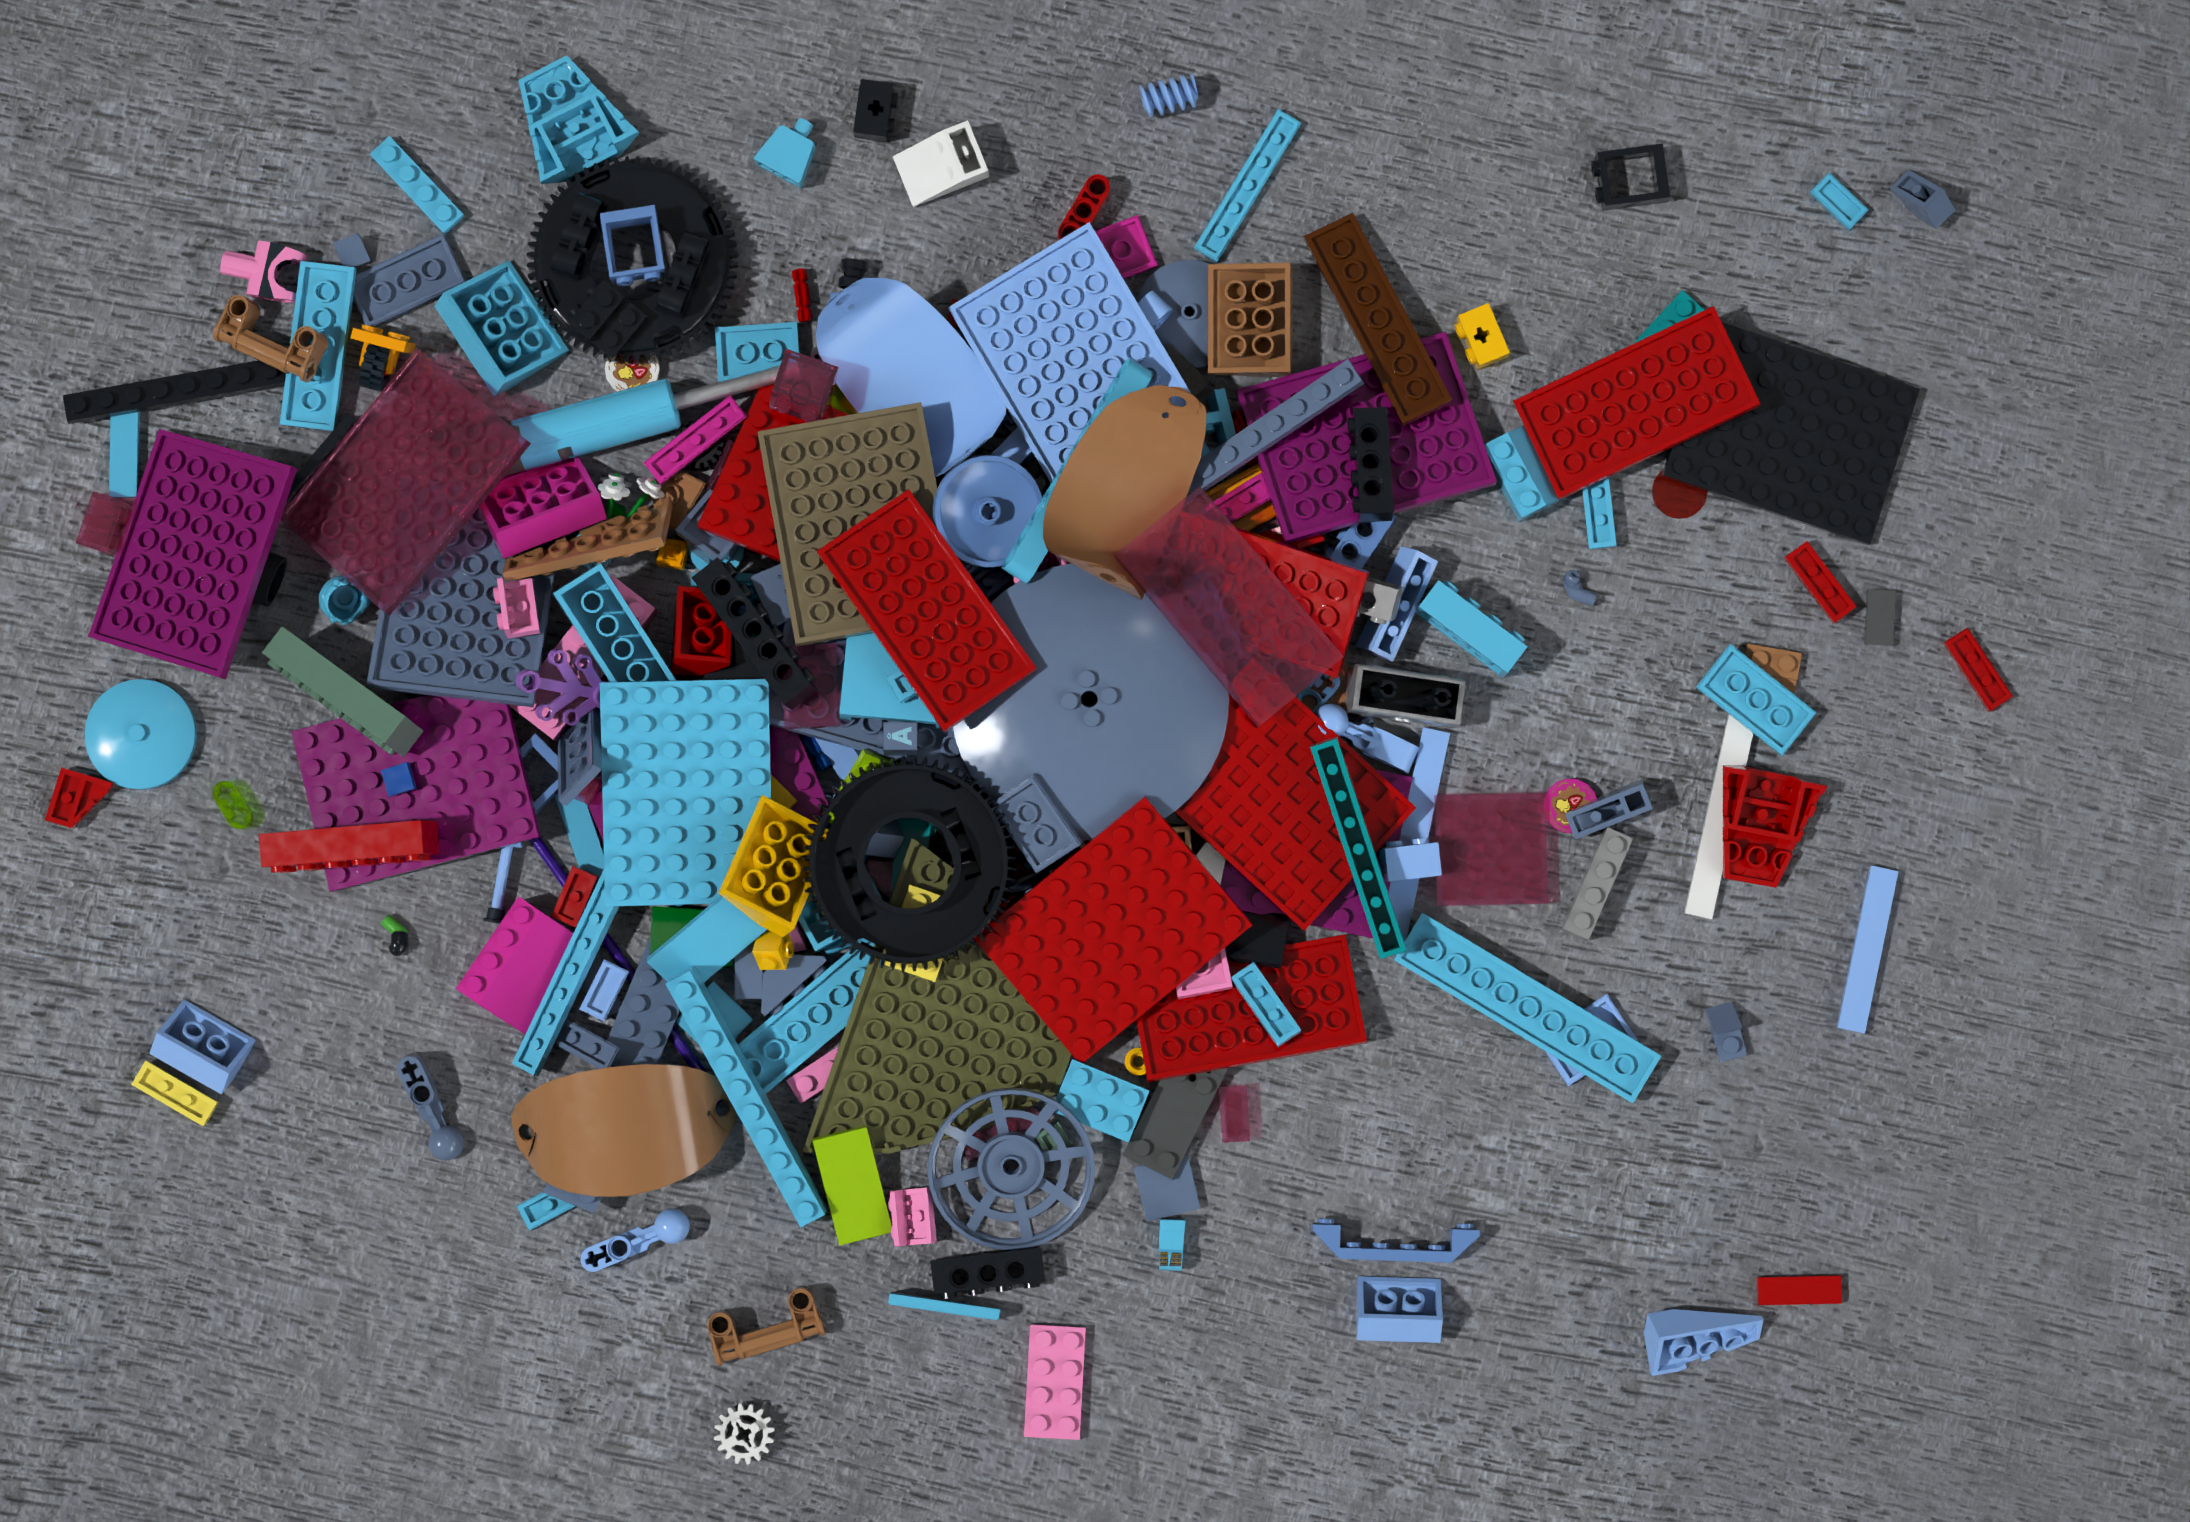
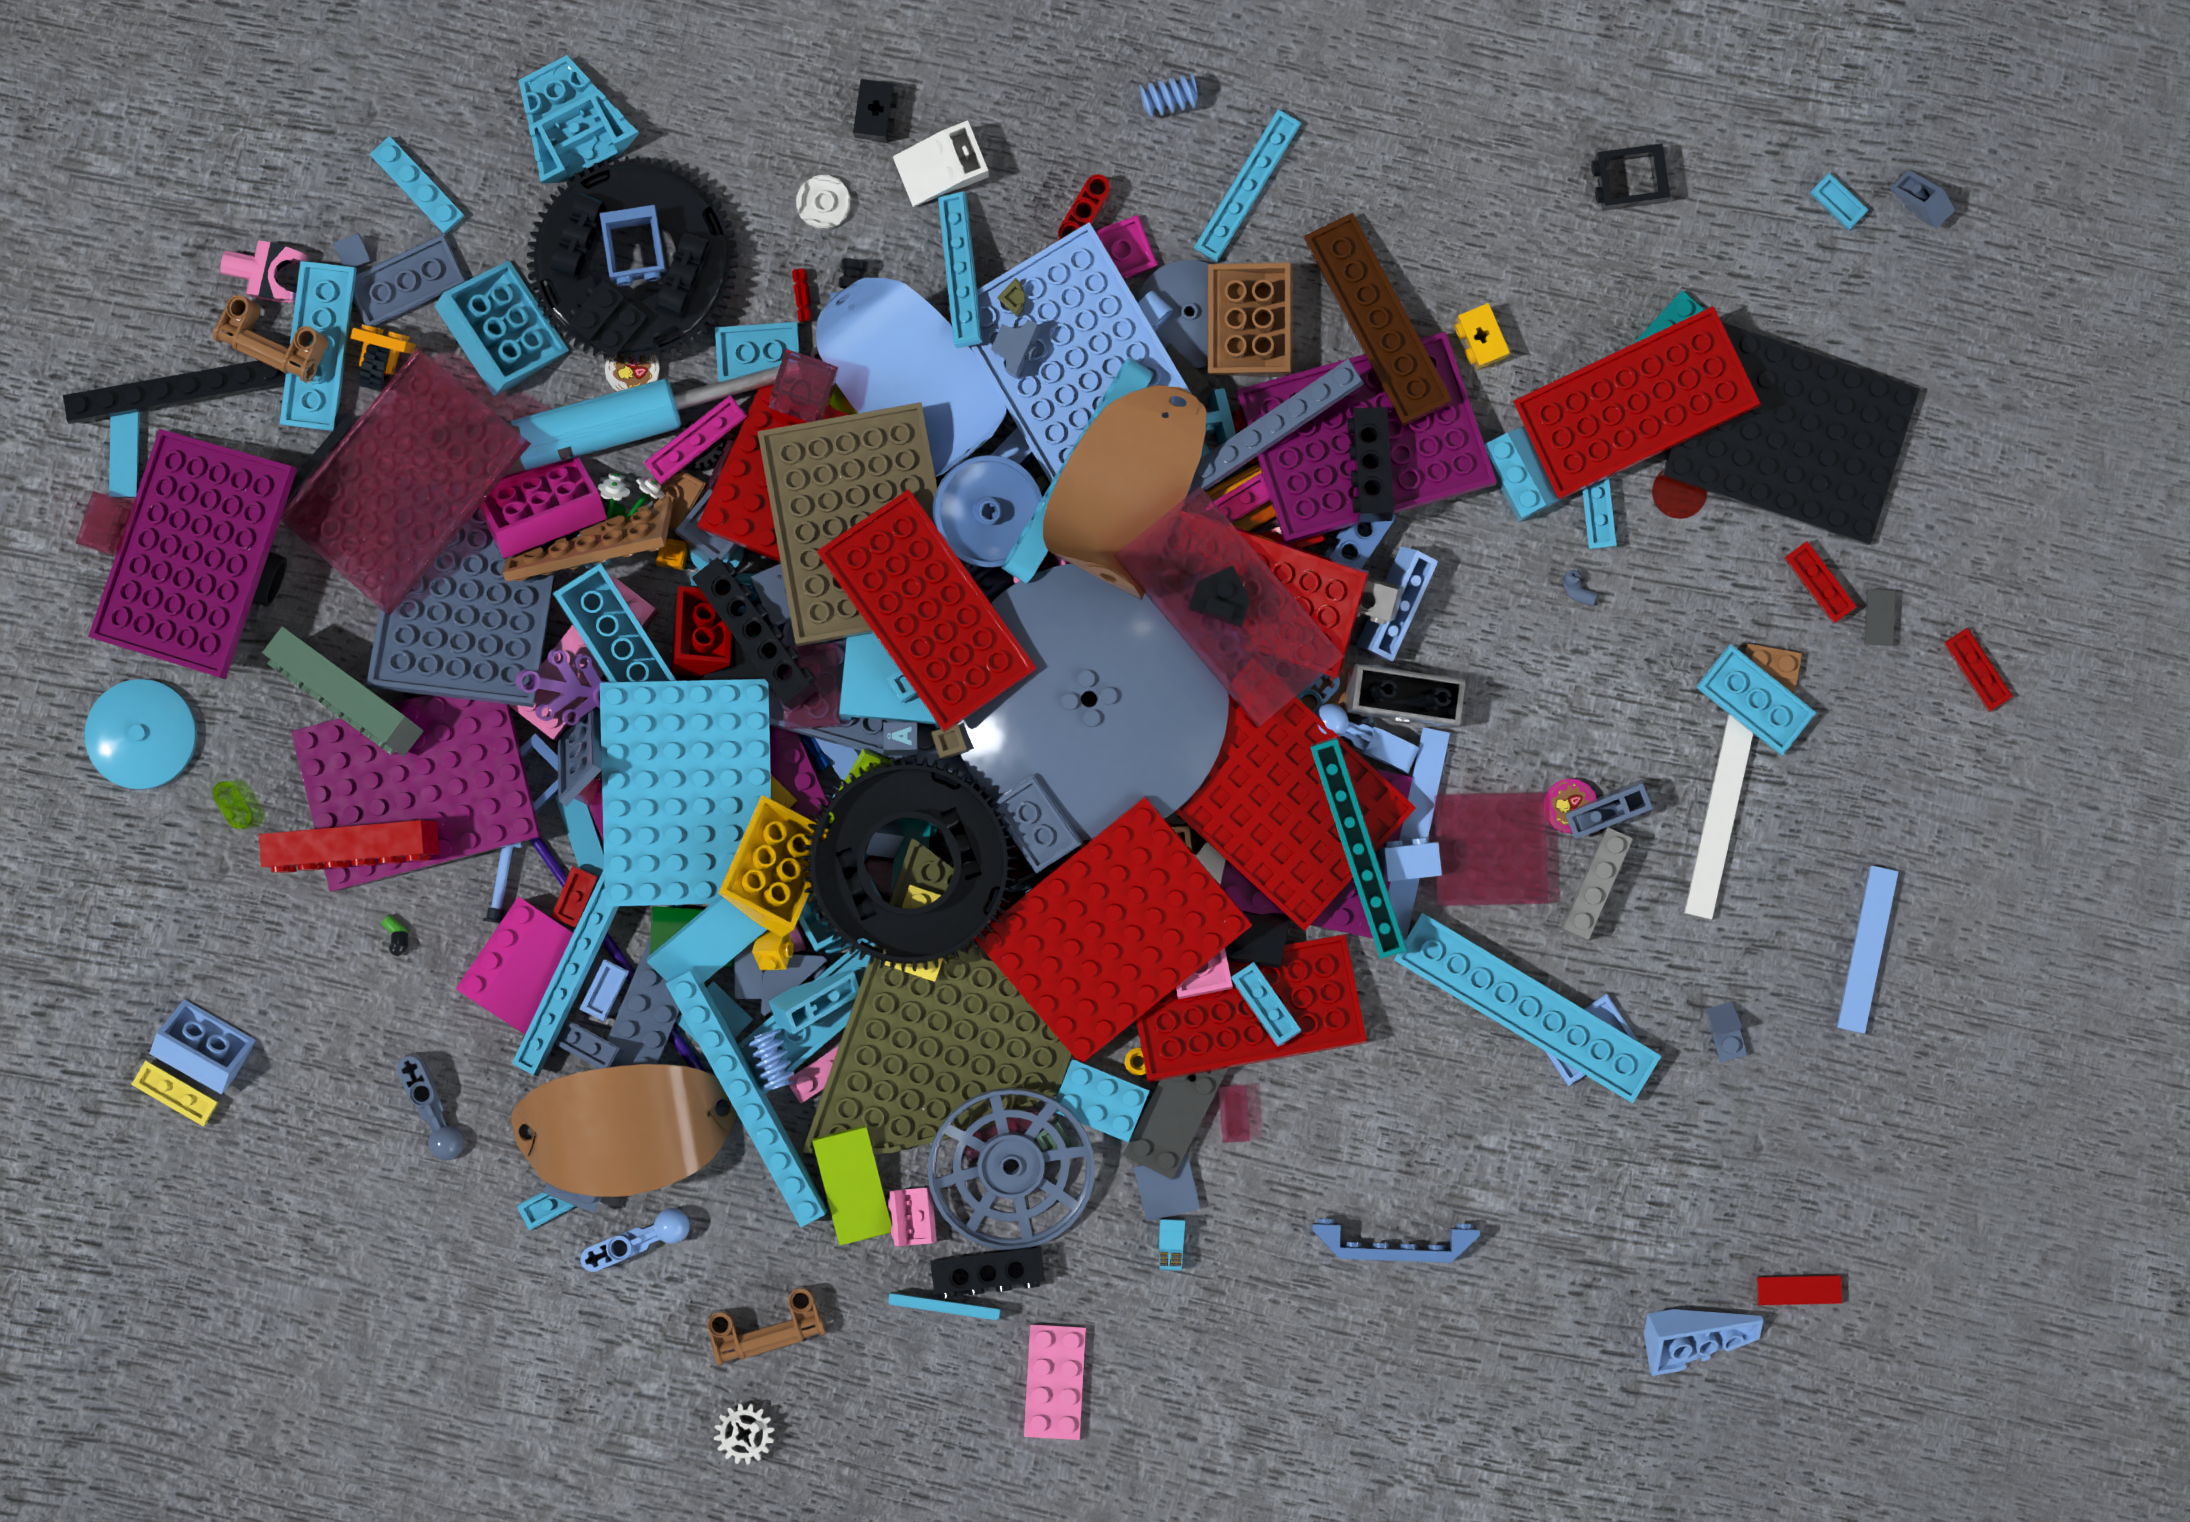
(75, 797): red wing -> none
(342, 600): medium azure hair -> none
(398, 779): blue tile -> none
(518, 607): bright pink bracket -> none
(771, 1060): none -> light blue piece
(788, 153): medium azure torso -> none
(813, 1000): none -> medium azure slope
(823, 202): none -> white tile
(948, 743): none -> dark tan tile
(960, 269): none -> medium azure tile
(1013, 297): none -> olive tile
(1016, 346): none -> sand blue brick
(1221, 597): none -> black plate
(1399, 1309): light blue slope -> none
(1471, 628): medium azure brick -> none
(1763, 821): red wedge -> none

